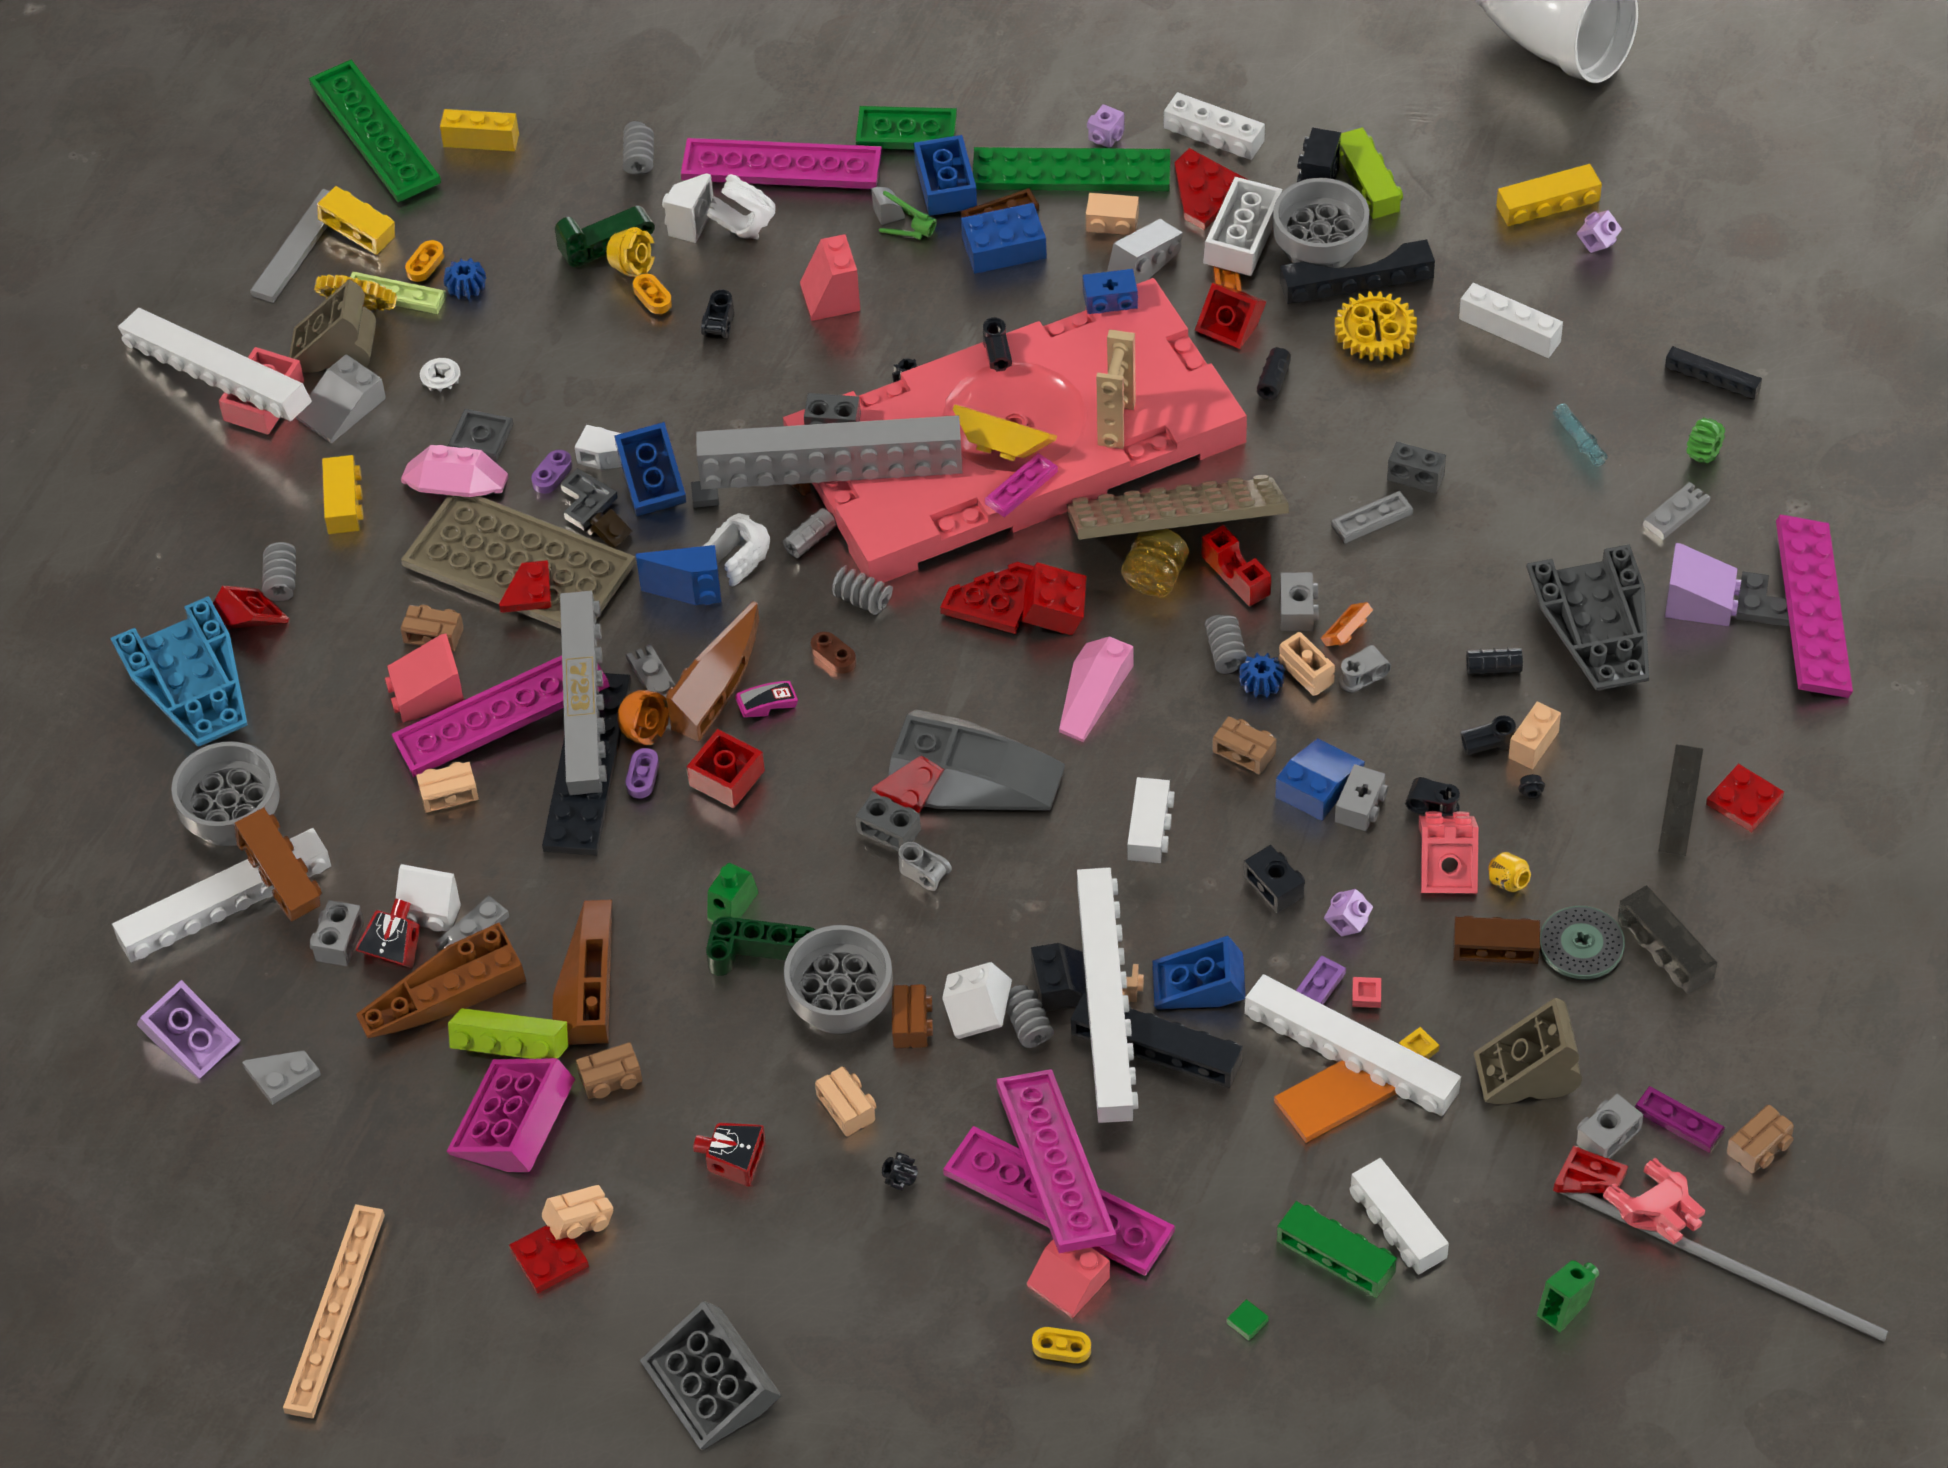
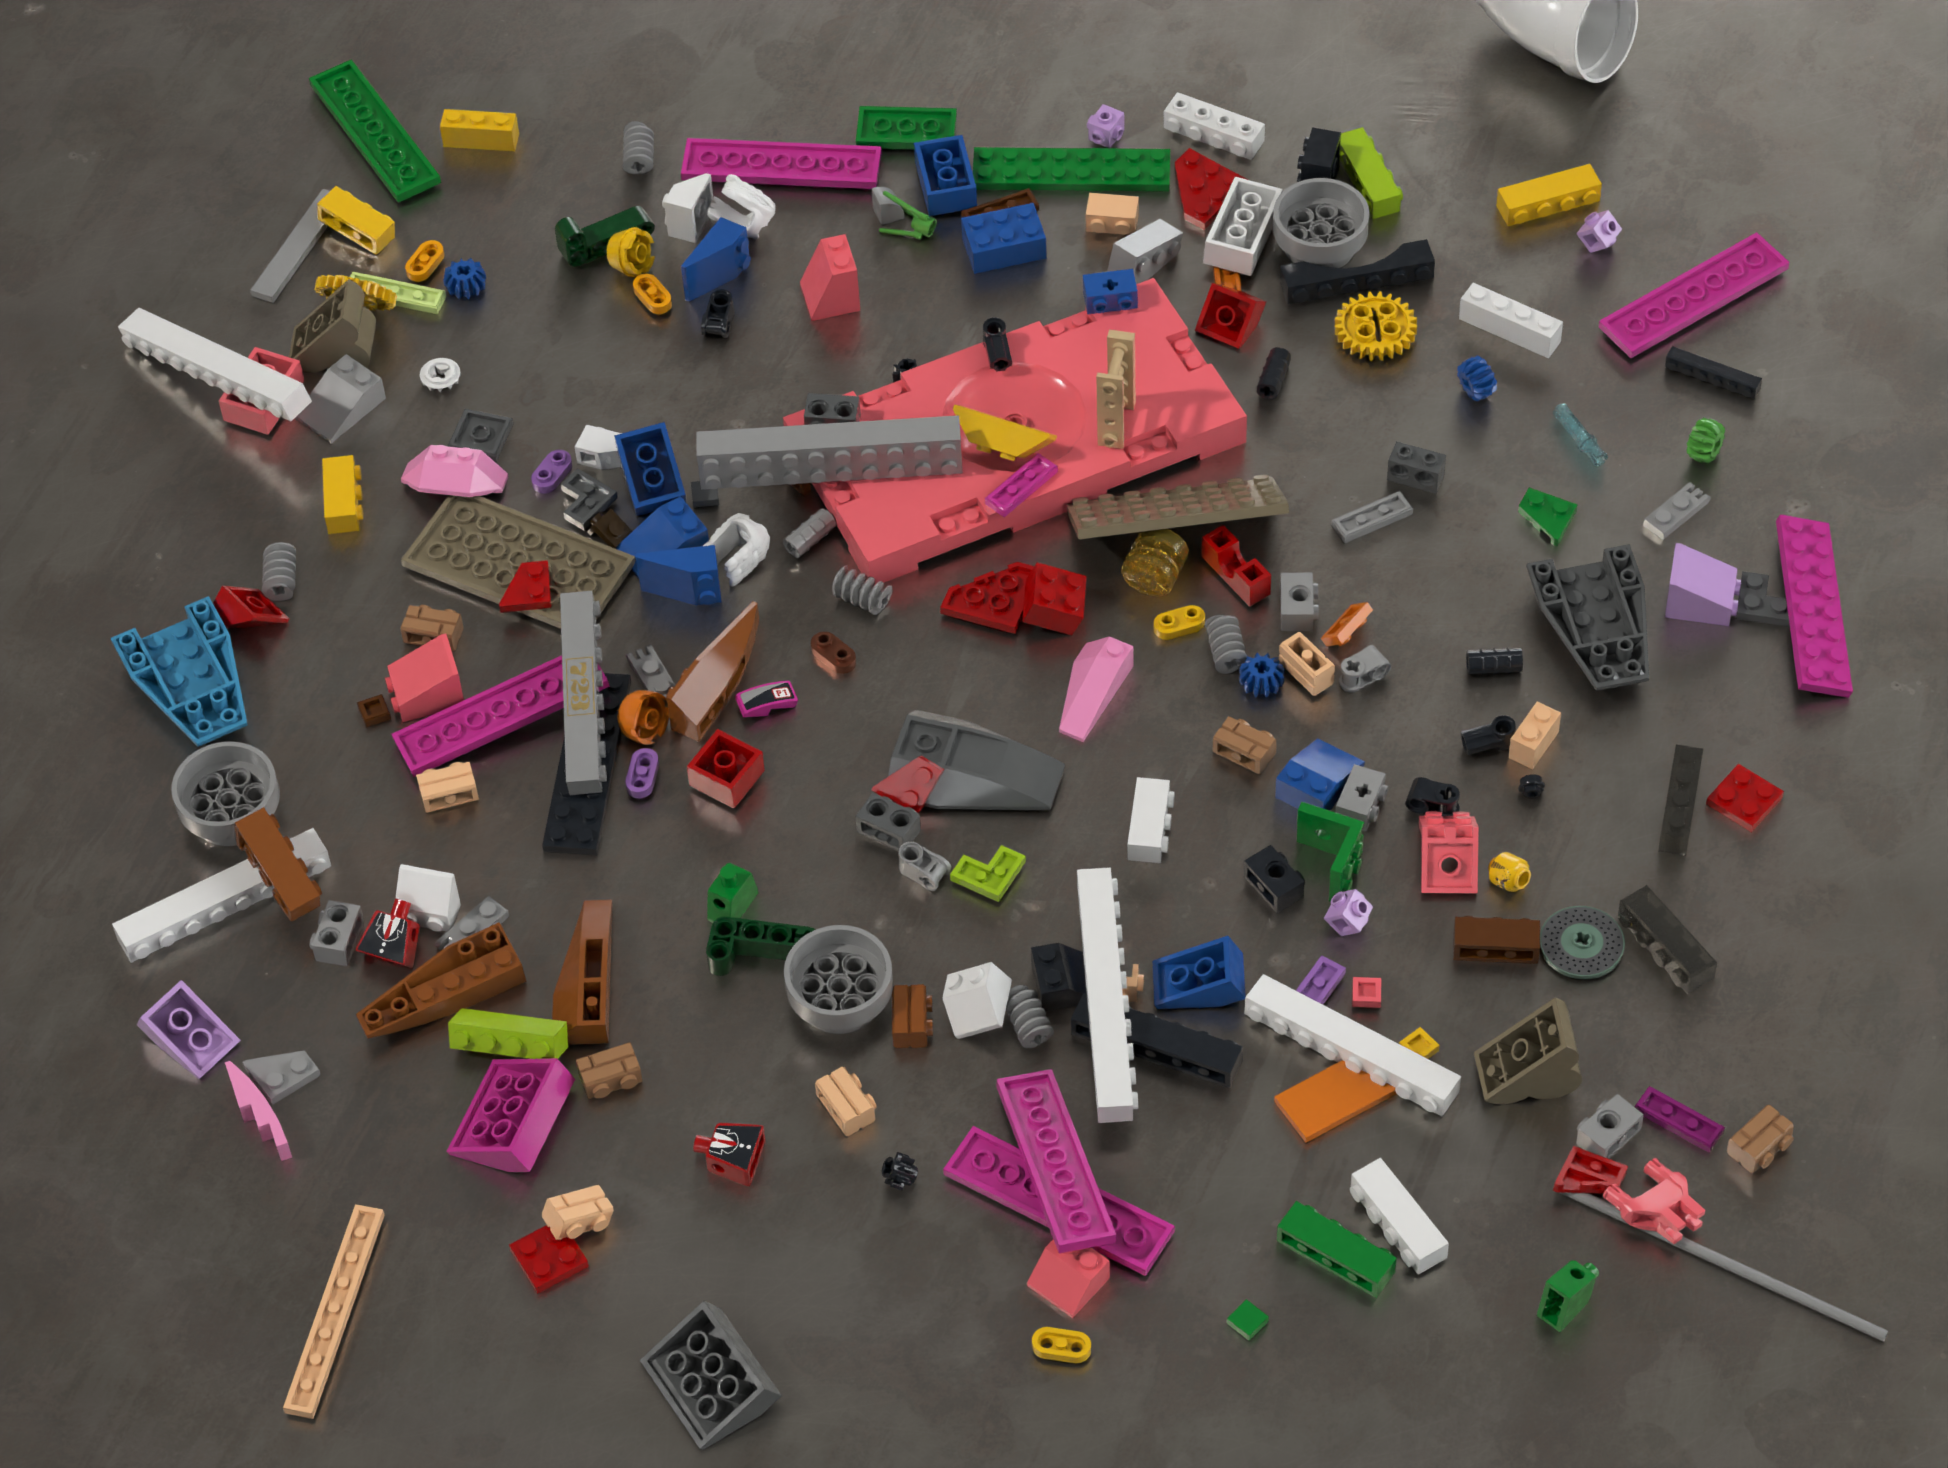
(255, 1106): none -> bright pink slope
(374, 710): none -> reddish brown tile
(667, 528): none -> blue slope
(716, 259): none -> blue slope
(989, 879): none -> lime plate
(1180, 622): none -> yellow plate
(1334, 835): none -> green bracket
(1477, 378): none -> blue gear
(1547, 513): none -> green wing
(1693, 295): none -> dark pink plate

